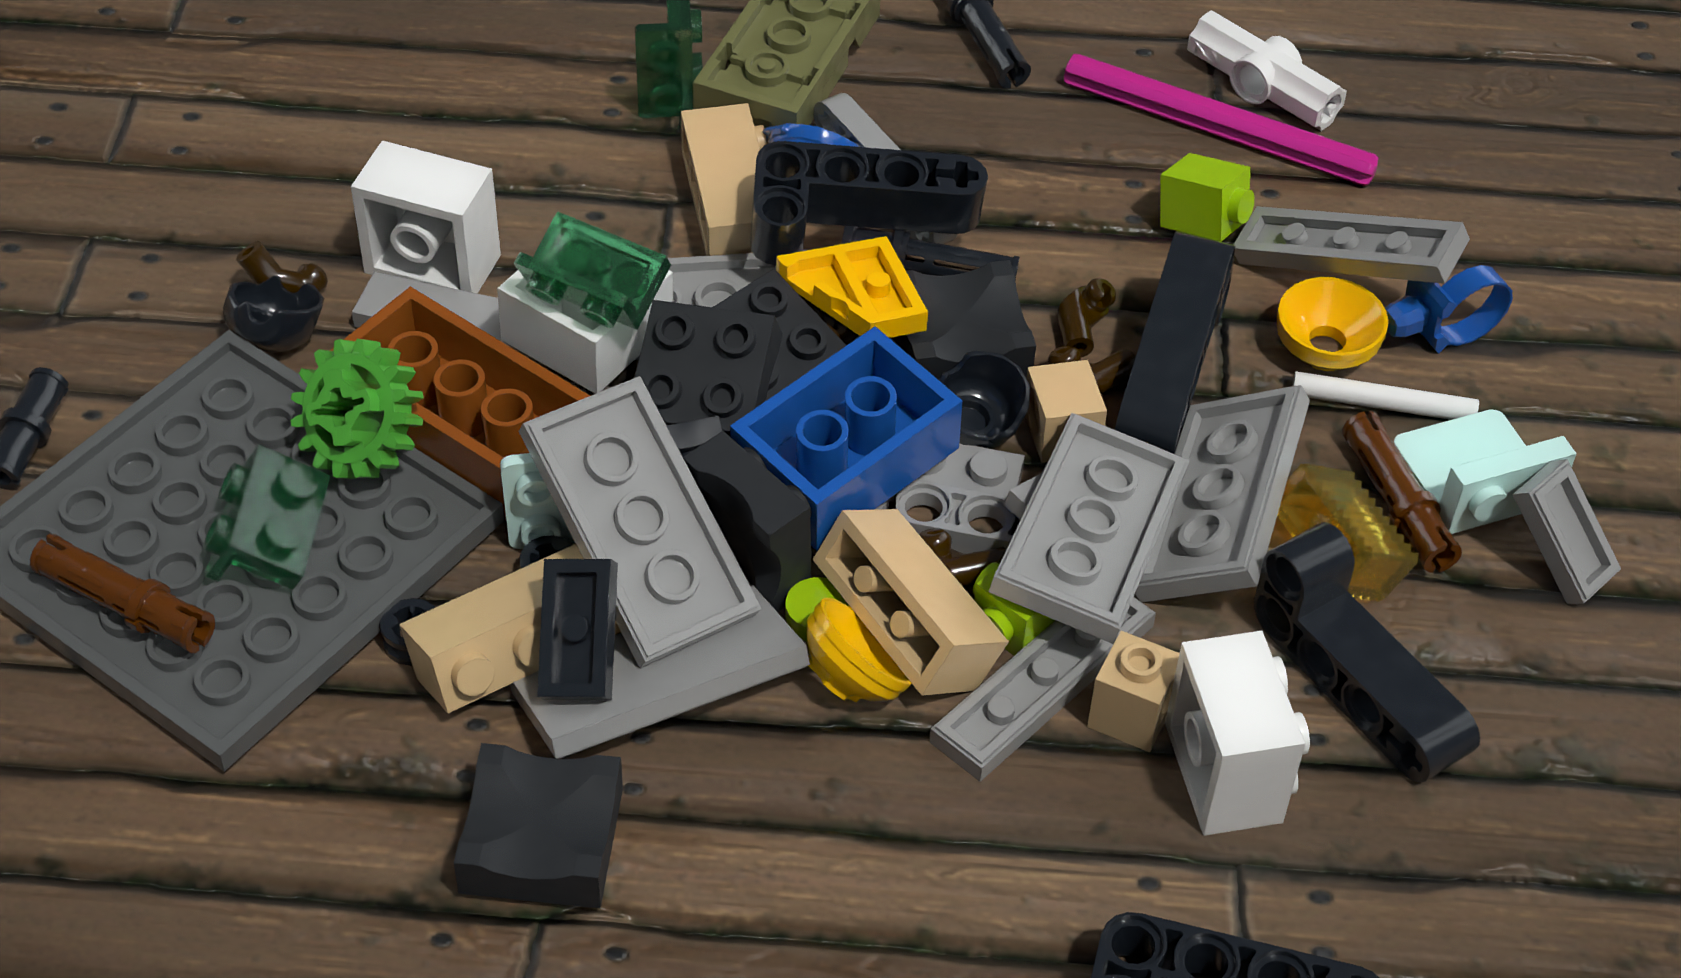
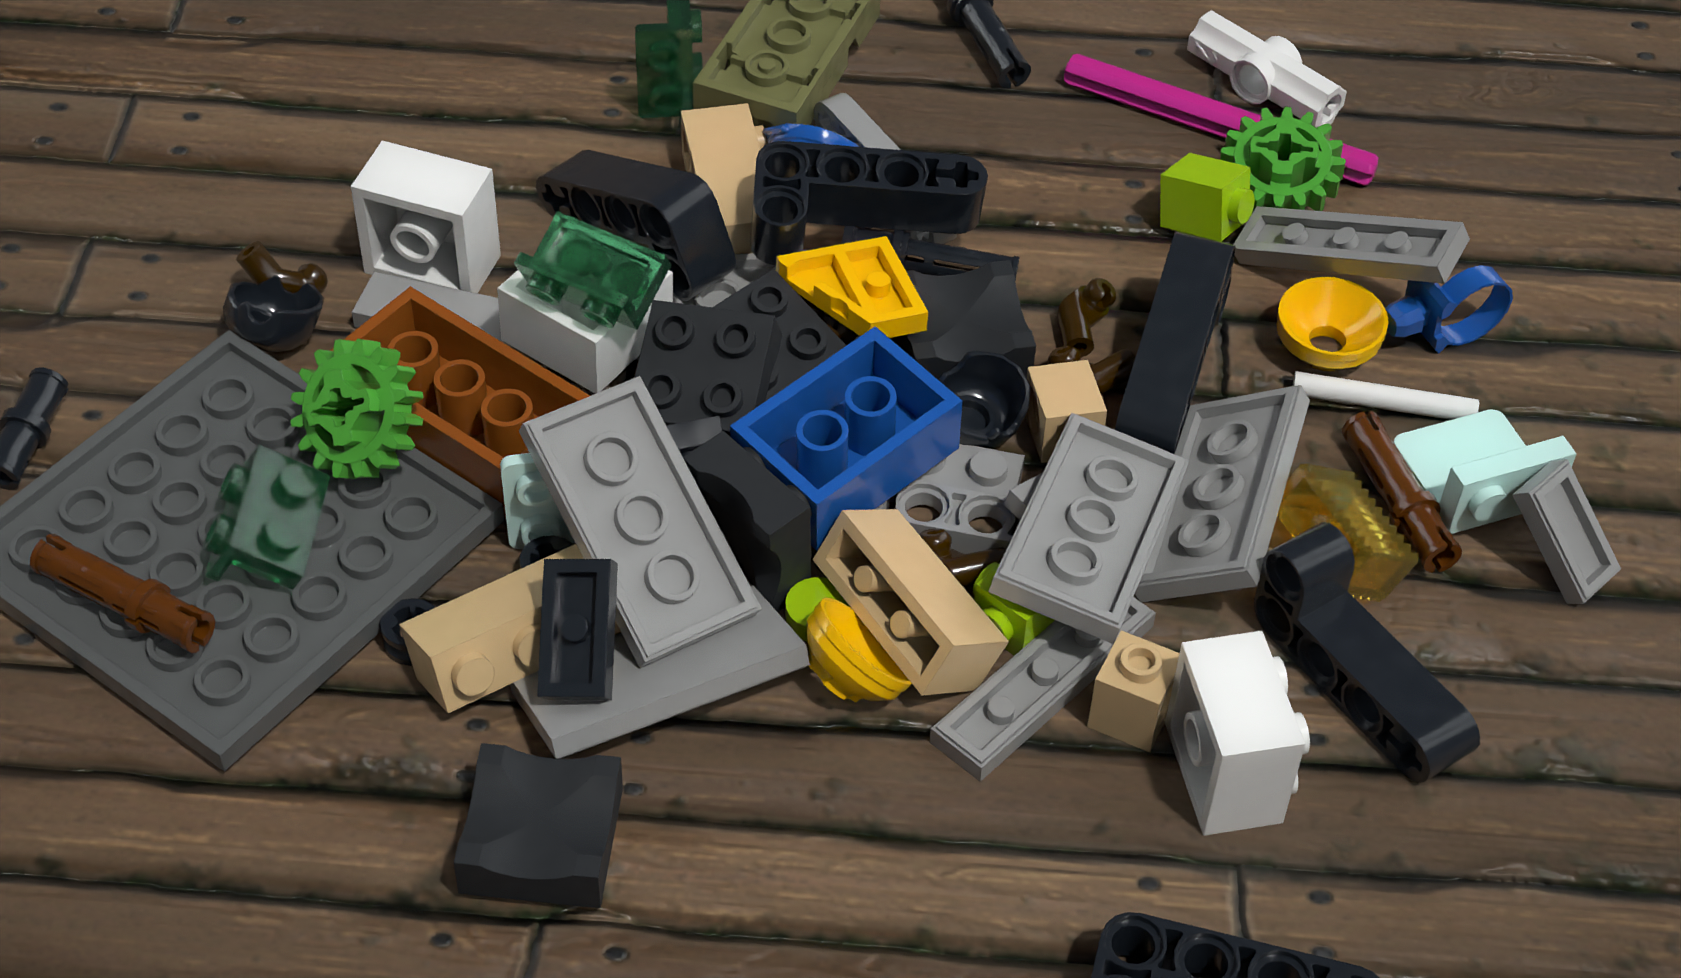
(646, 205): none -> black beam
(1288, 160): none -> bright green gear

